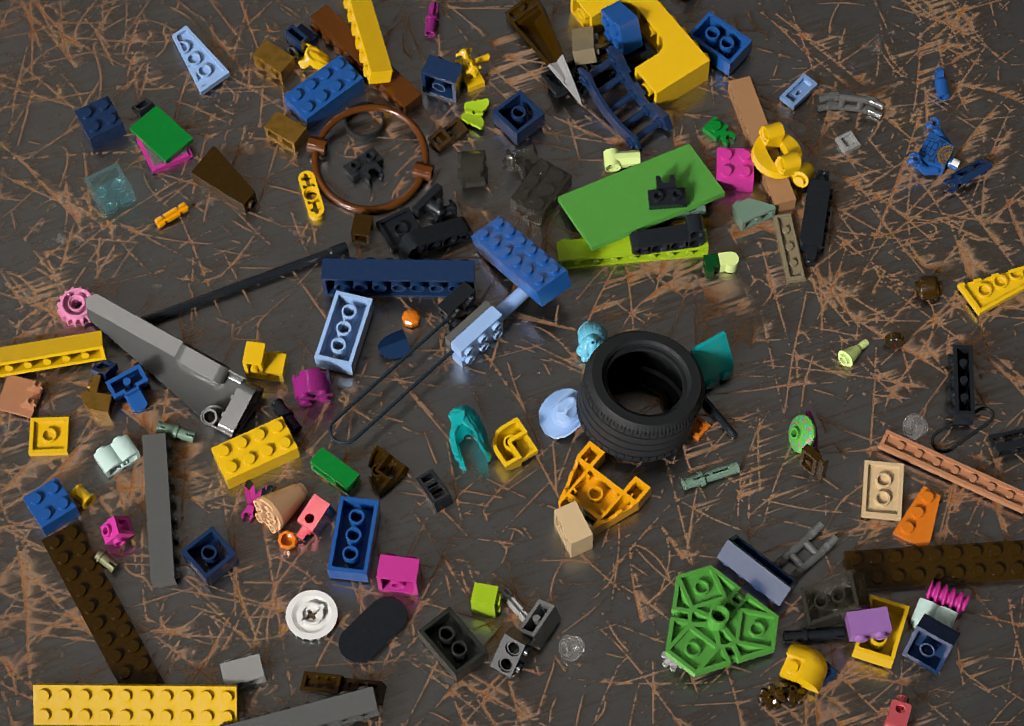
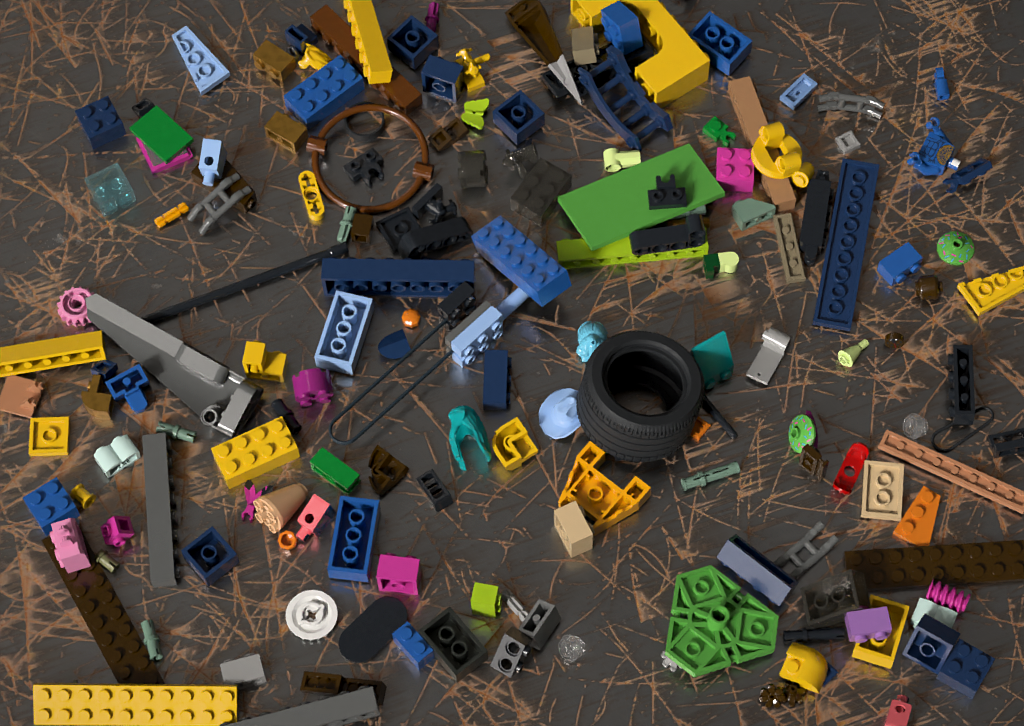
(69, 545): none -> bright pink hinge
(151, 640): none -> sand green pin
(212, 160): none -> light blue torso
(229, 202): none -> dark grey piece
(346, 224): none -> sand green axle
(413, 42): none -> dark blue brick
(413, 645): none -> blue brick
(496, 380): none -> dark blue brick
(770, 355): none -> light grey door
(846, 245): none -> dark blue plate
(854, 458): none -> red piece
(900, 264): none -> blue brick
(952, 254): none -> bright green dish
(965, 668): none -> dark blue brick

